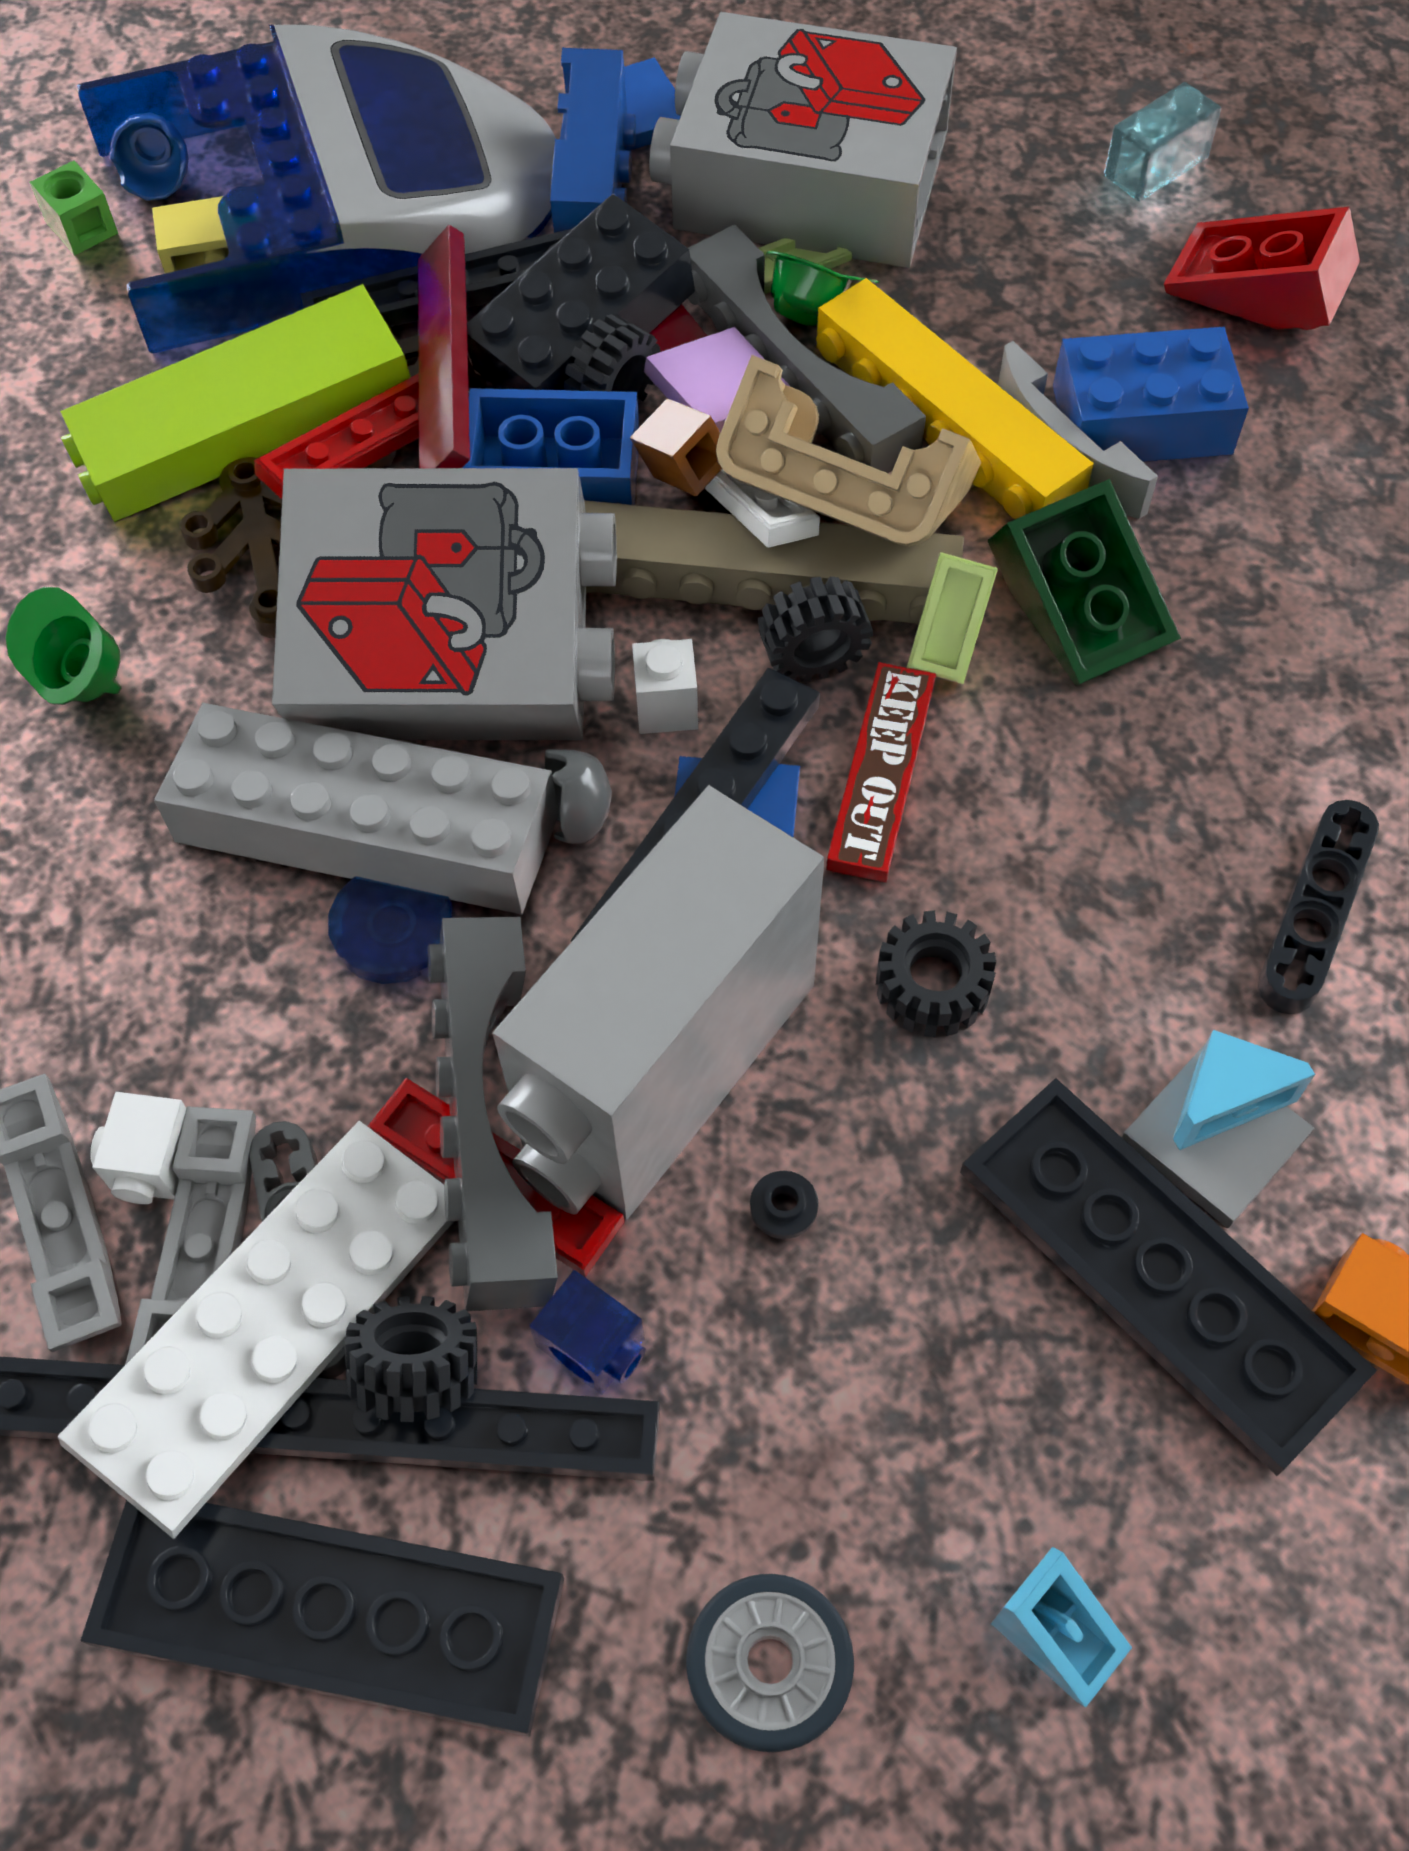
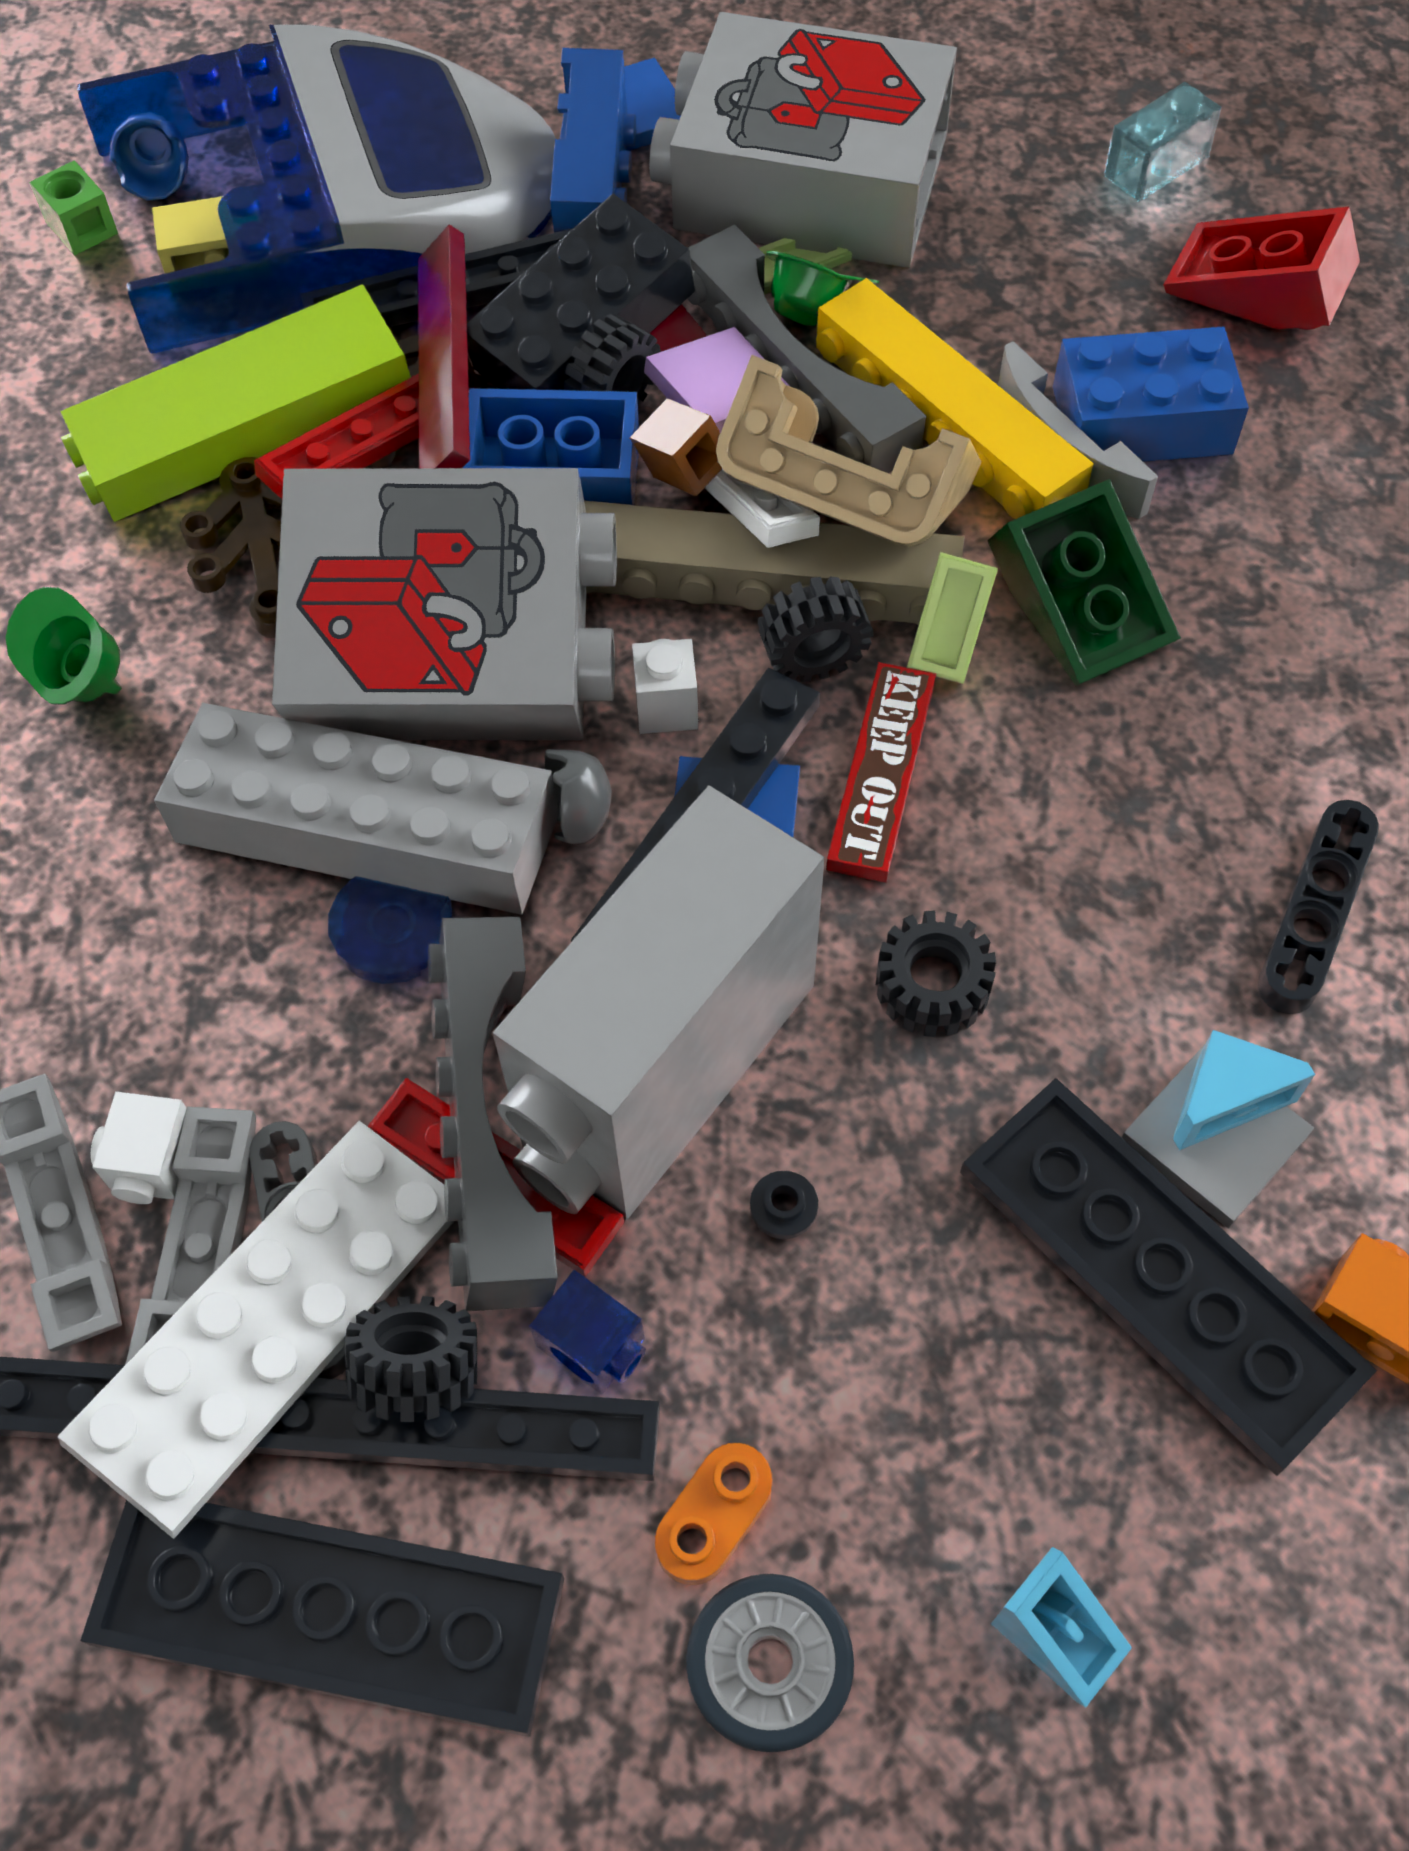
(715, 1511): none -> orange plate

